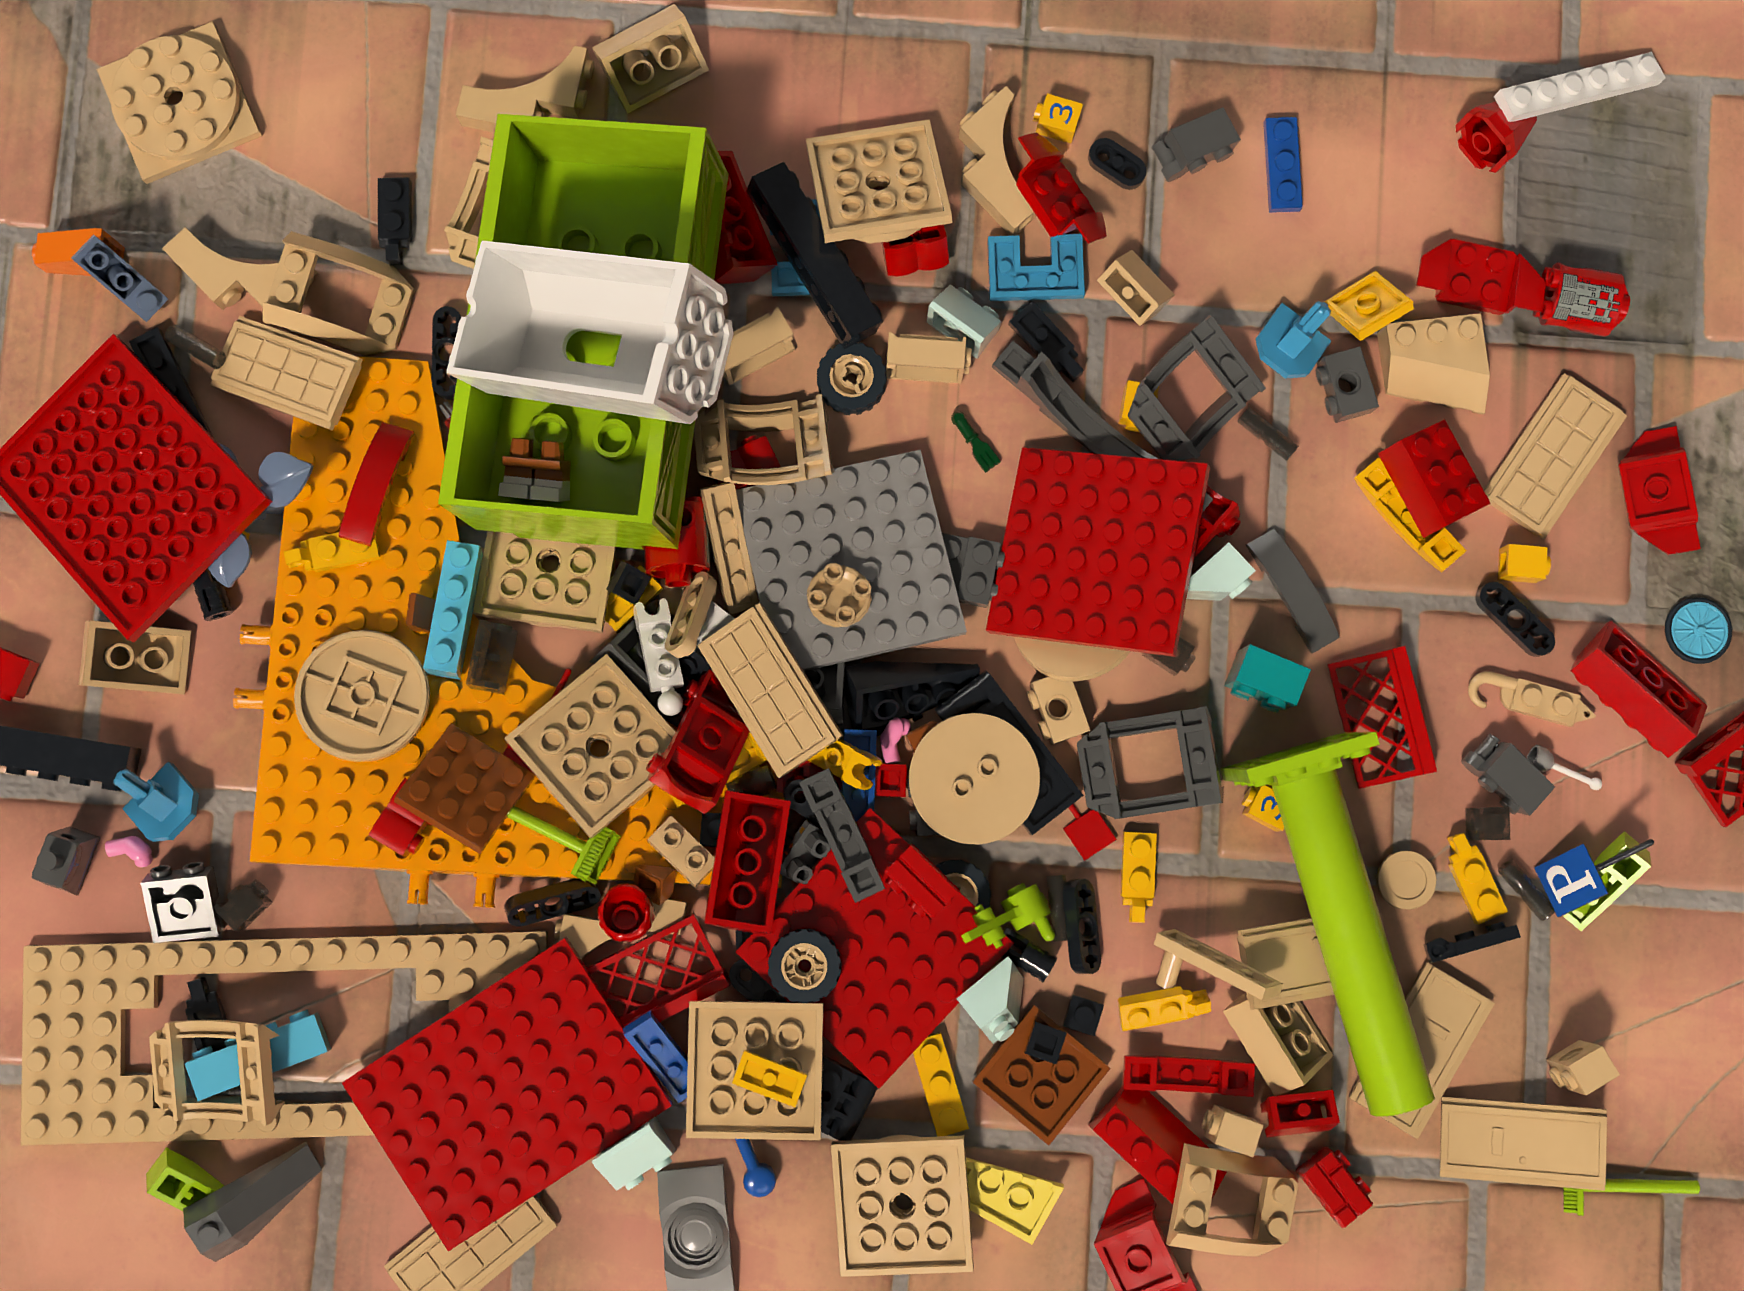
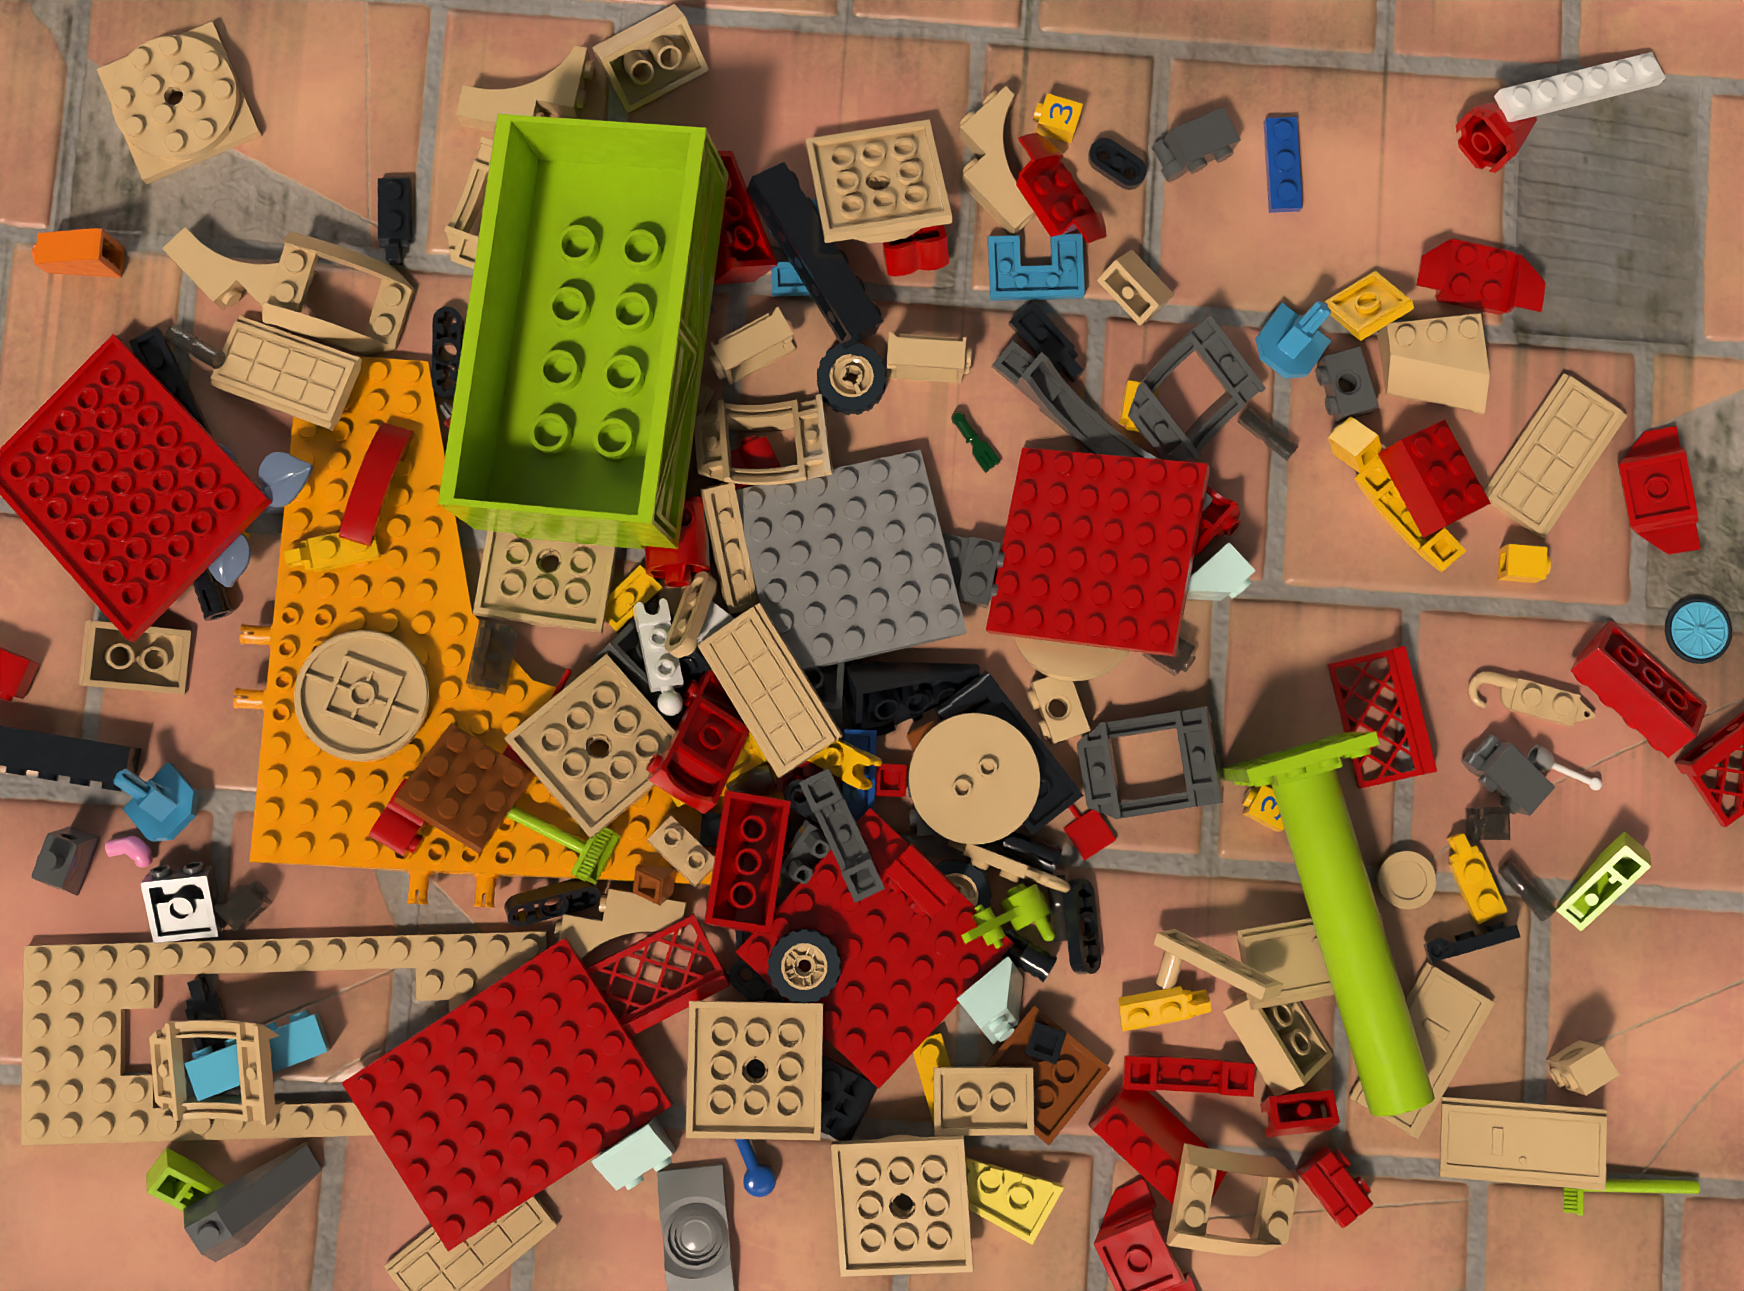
(119, 278): sand blue slope -> none
(420, 612): dark orange slope -> none
(453, 610): medium azure brick -> none
(534, 477): dark orange hips -> none
(538, 297): white panel -> none
(626, 913): red hair -> none
(628, 583): black plate -> none
(659, 1053): blue plate -> none
(769, 1078): yellow plate -> none
(839, 595): tan dish -> none
(890, 736): bright pink arm -> none
(959, 316): light aqua slope -> none
(983, 1101): none -> tan plate
(1010, 868): none -> tan plate
(1032, 851): none -> black hinge
(1083, 1015): black plate -> none
(1138, 873): yellow hinge -> none
(1232, 1130): tan brick -> none
(1266, 678): teal brick -> none
(1295, 590): dark grey slope -> none
(1355, 444): none -> yellow brick
(1527, 641): black beam -> none
(1574, 879): blue piece -> none
(1583, 299): red cylinder -> none

